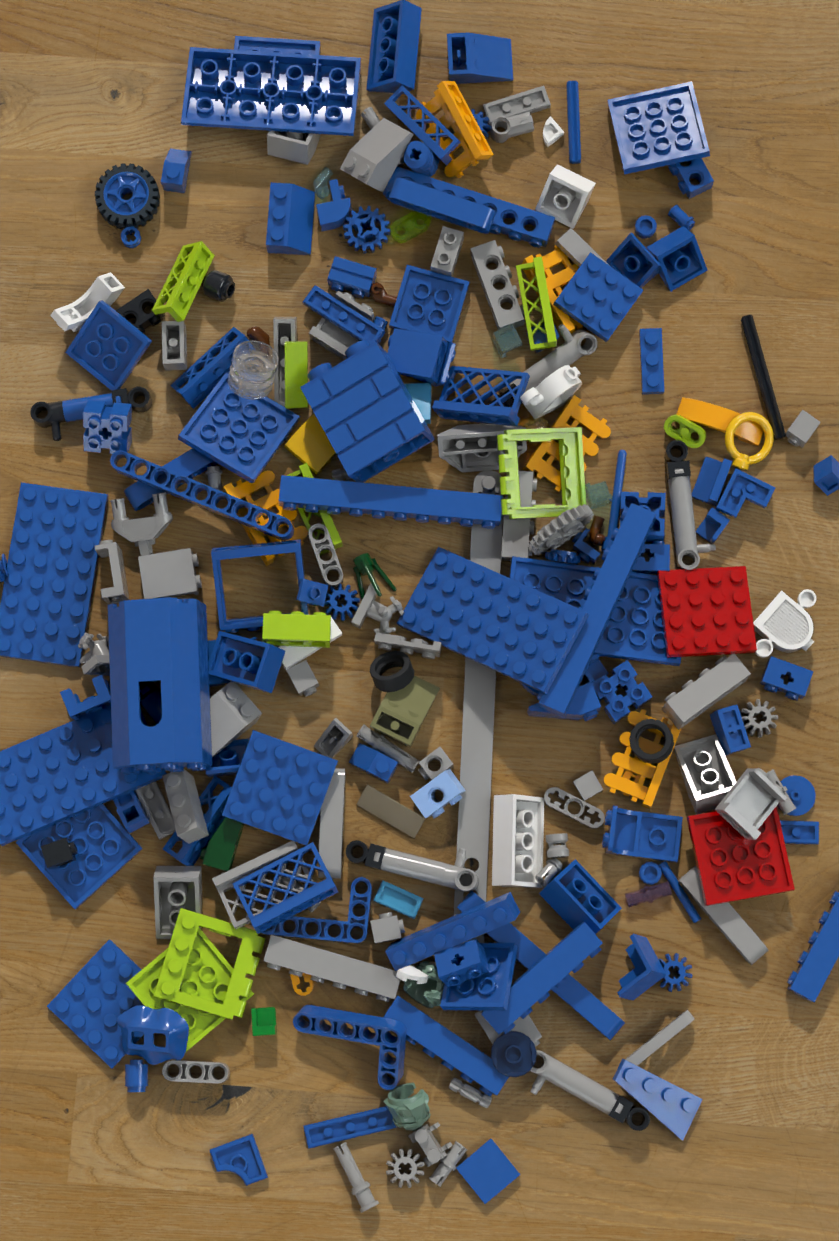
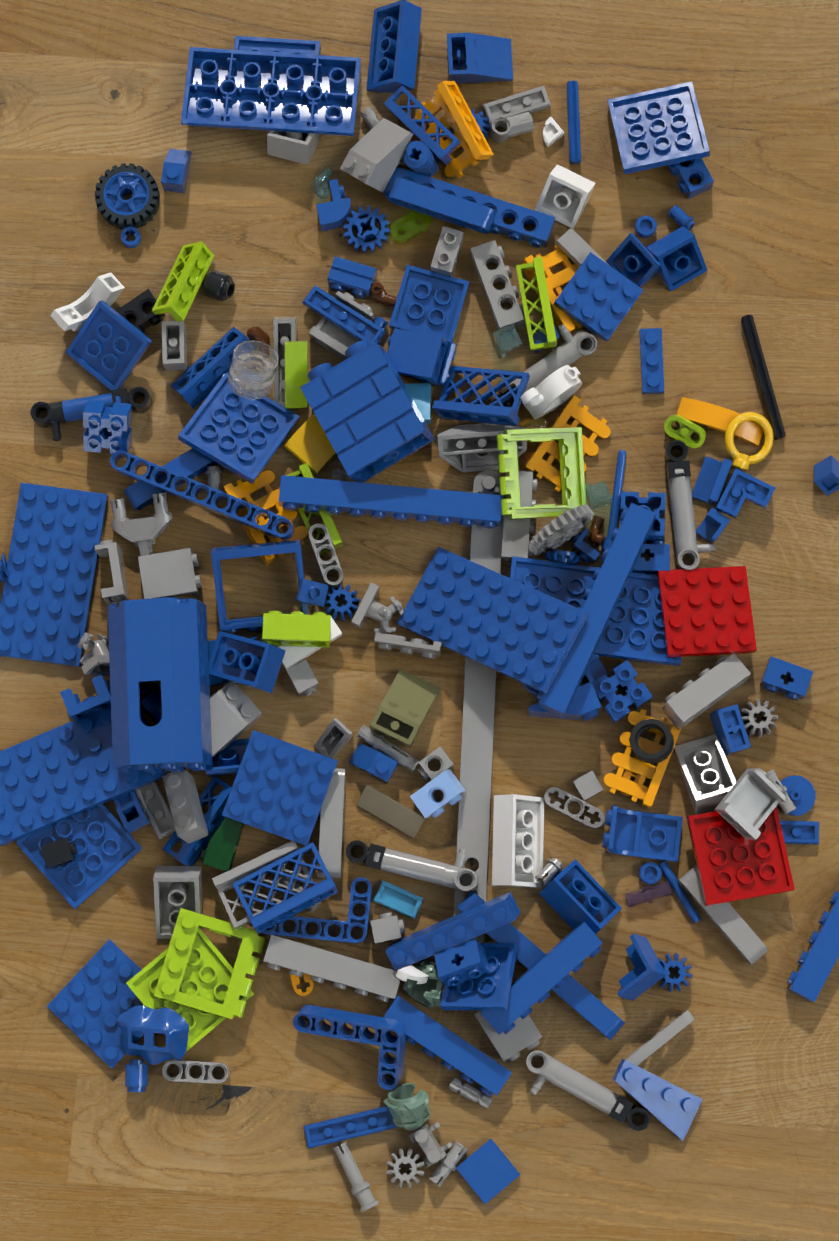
(241, 1158): blue tile -> none
(264, 1021): green panel -> none
(290, 219): blue slope -> none
(365, 565): dark green plant -> none
(396, 681): black tyre -> none
(513, 1054): dark blue tile -> none
(558, 850): light grey wheel -> none
(785, 624): white piece -> none
(802, 429): light grey brick -> none

